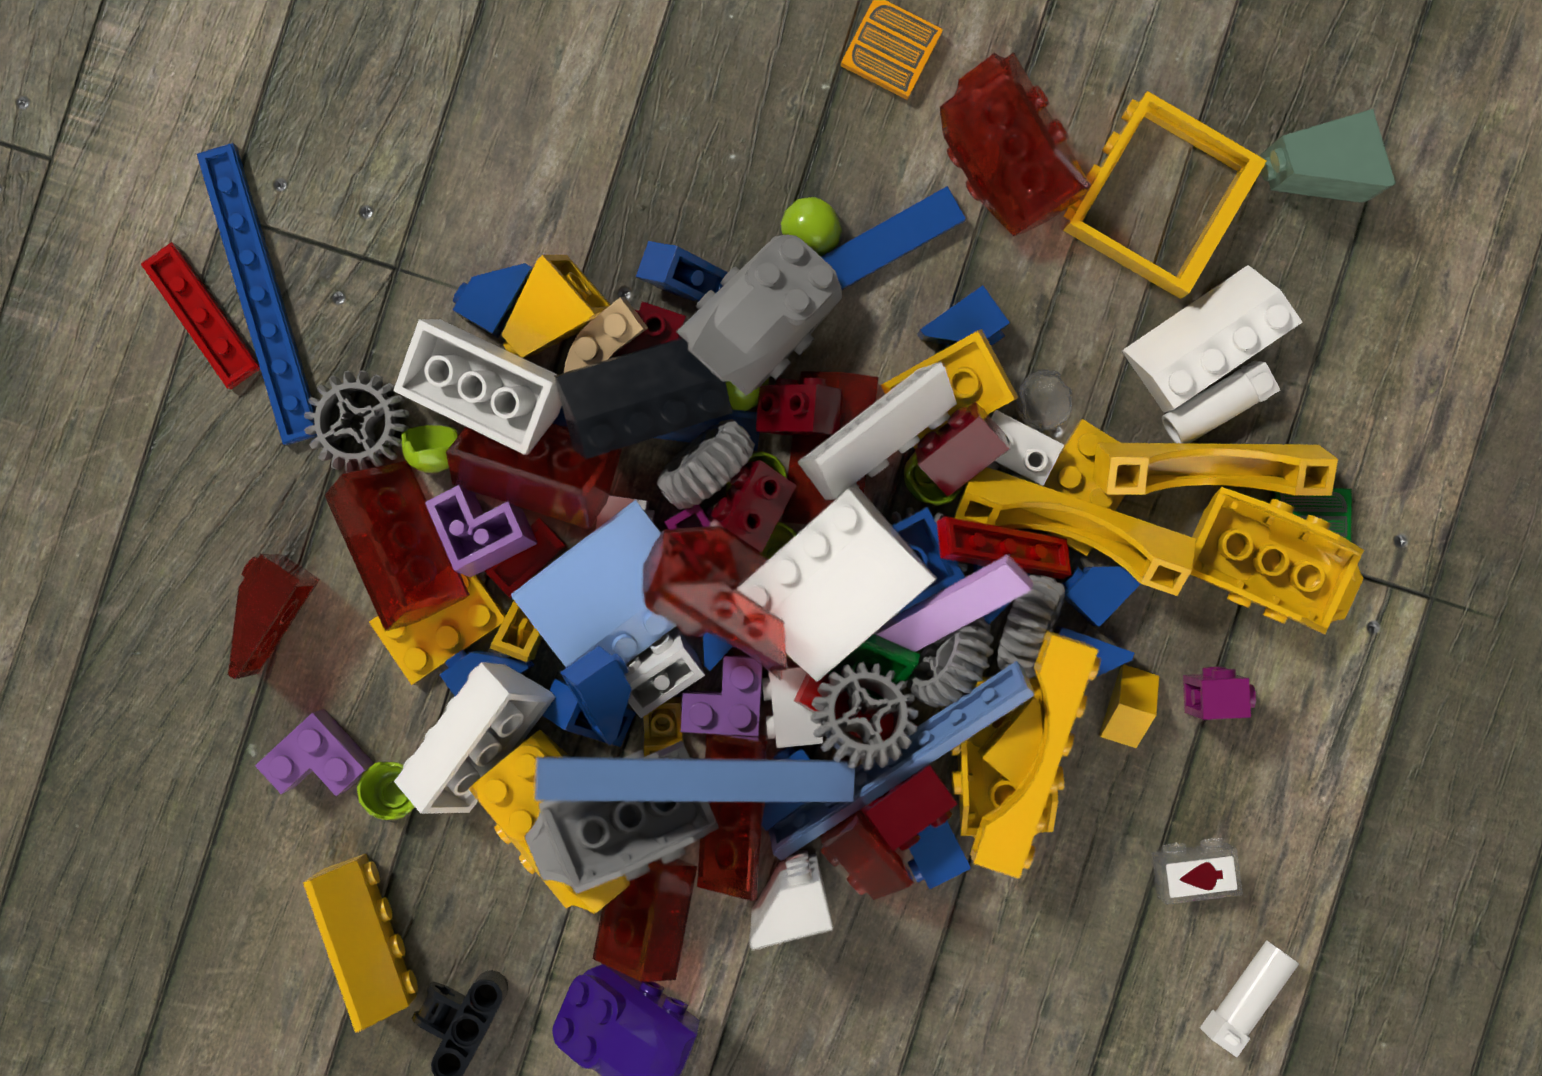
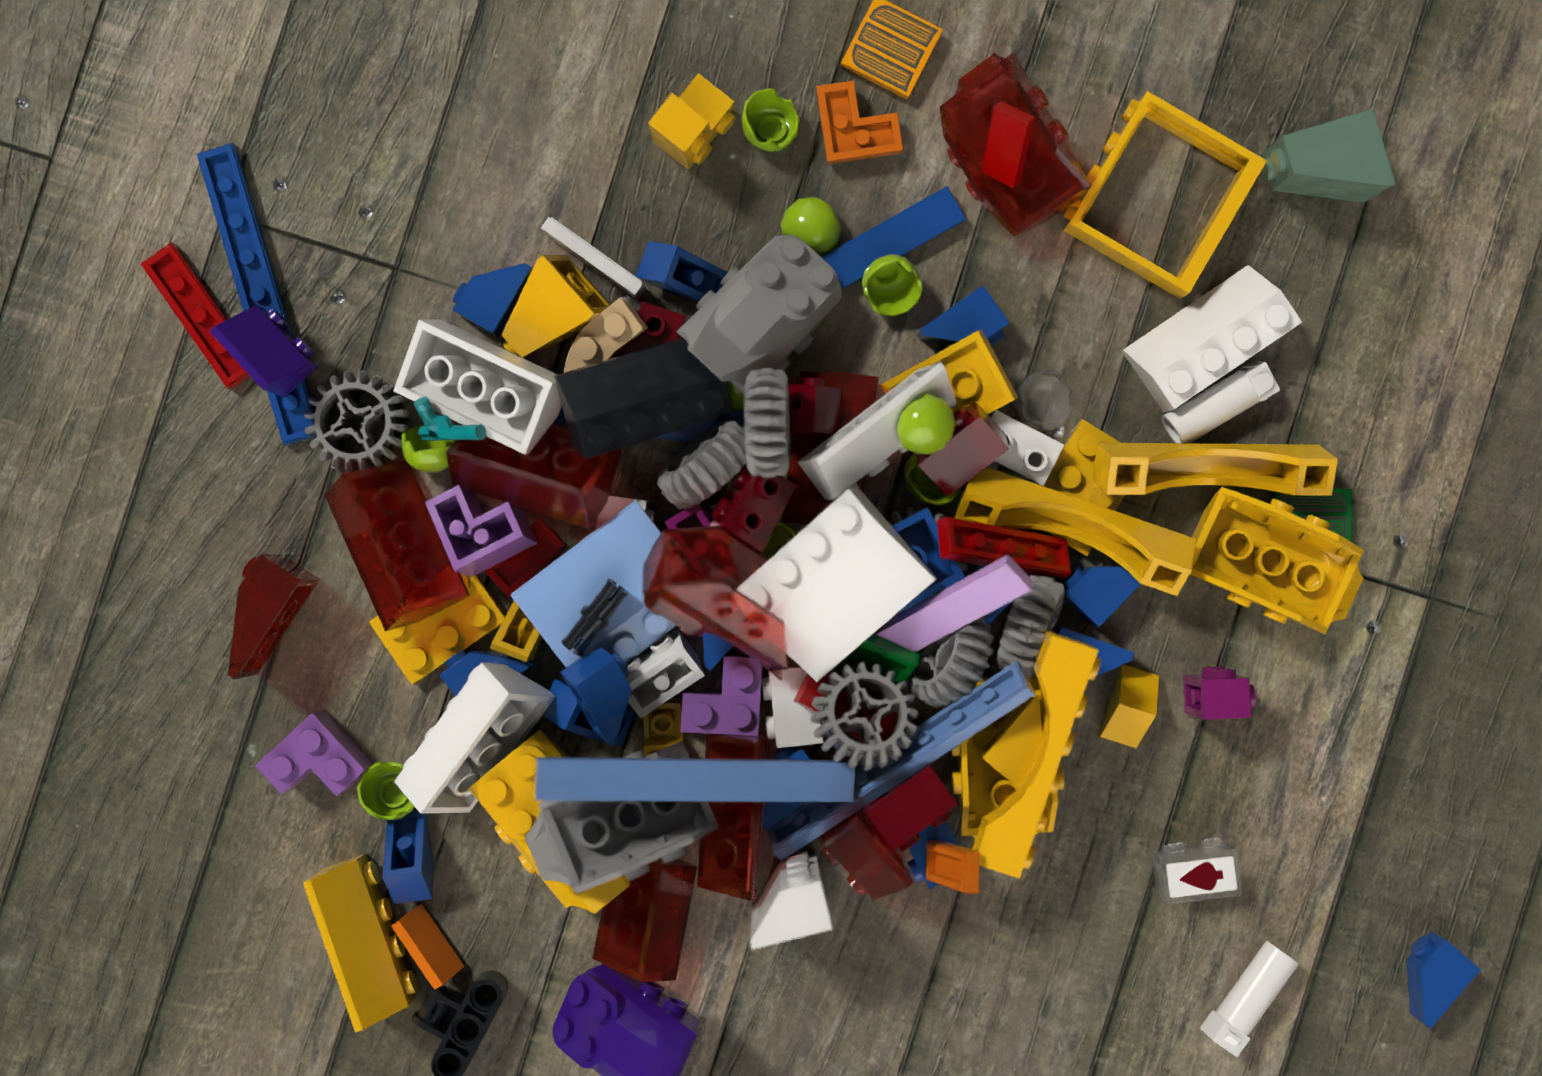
(266, 349): none -> dark purple slope
(408, 859): none -> blue slope
(427, 946): none -> orange tile
(440, 426): none -> teal hose
(593, 258): none -> white tile
(594, 617): none -> black pin
(690, 122): none -> yellow brick
(767, 422): none -> light grey gear
(769, 120): none -> lime hair
(848, 135): none -> orange plate
(892, 285): none -> lime hair
(926, 425): none -> lime hair
(952, 866): none -> orange tile
(1007, 144): none -> red tile
(1436, 977): none -> blue slope

